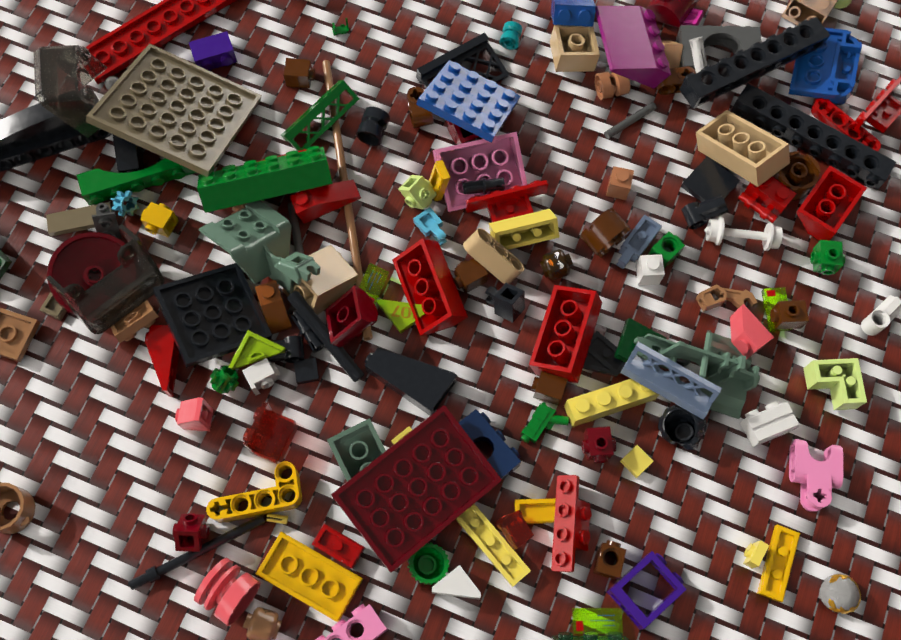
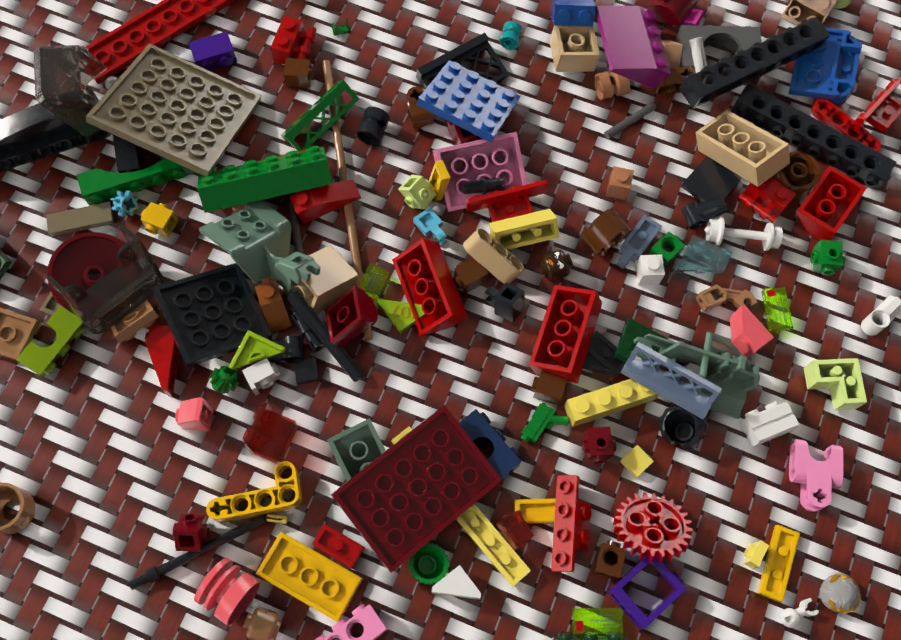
(42, 359): none -> lime arch
(106, 221): dark grey hinge -> none
(290, 38): none -> red brick
(412, 379): black slope -> none
(652, 527): none -> red gear
(703, 257): none -> clear light blue wing
(789, 314): reddish brown brick -> none
(793, 616): none -> white arm

